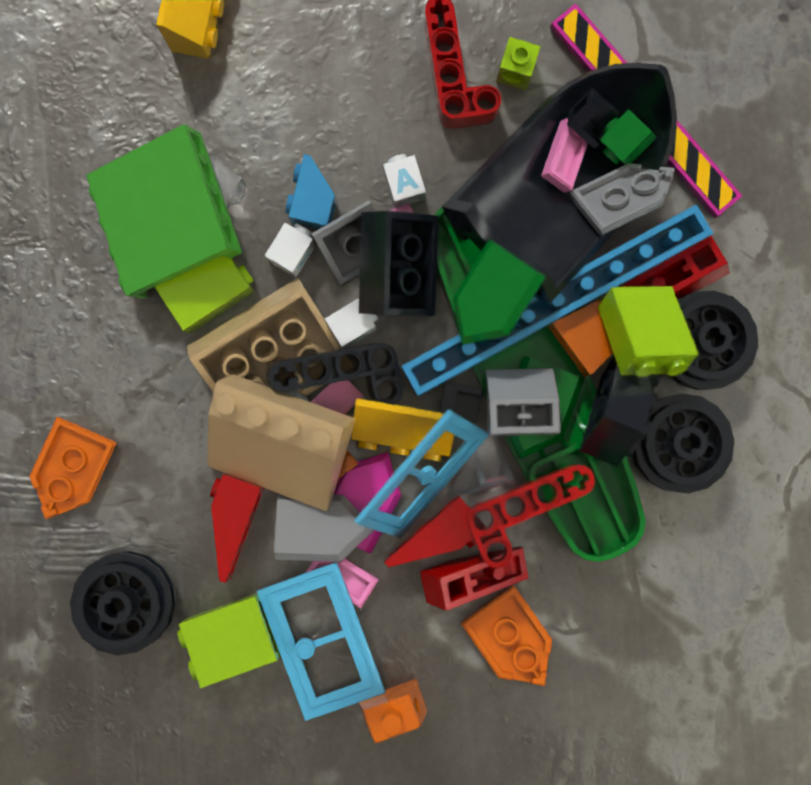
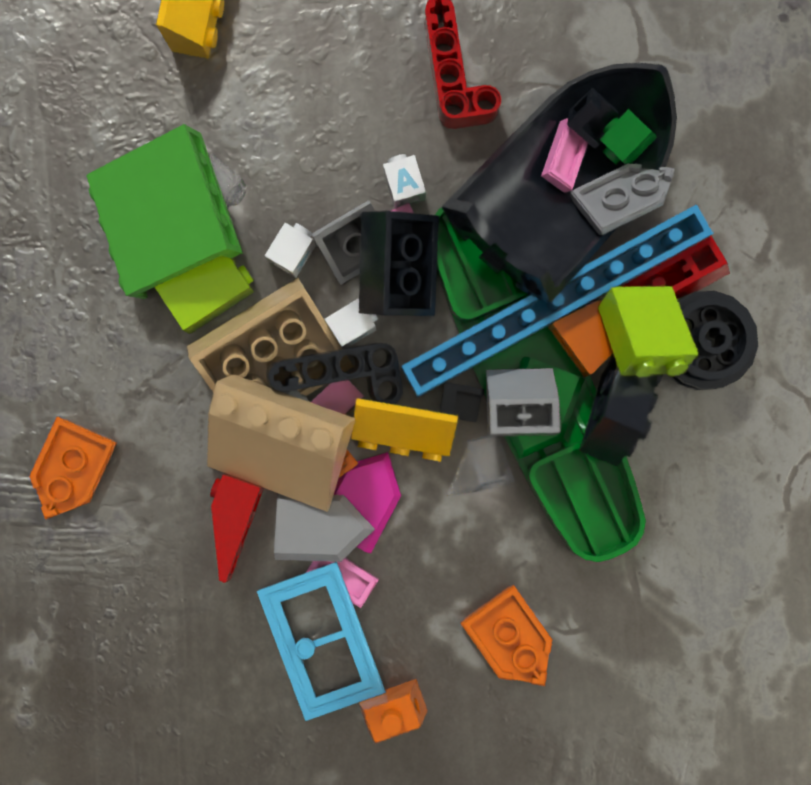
(96, 616): black wheel -> none
(228, 640): lime brick -> none
(313, 198): dark azure slope -> none
(397, 526): medium azure door -> none
(439, 535): red slope -> none
(470, 578): red slope -> none
(494, 294): green tile -> none
(518, 63): lime brick -> none
(530, 508): red beam -> none
(687, 157): tile -> none
(715, 440): black wheel -> none

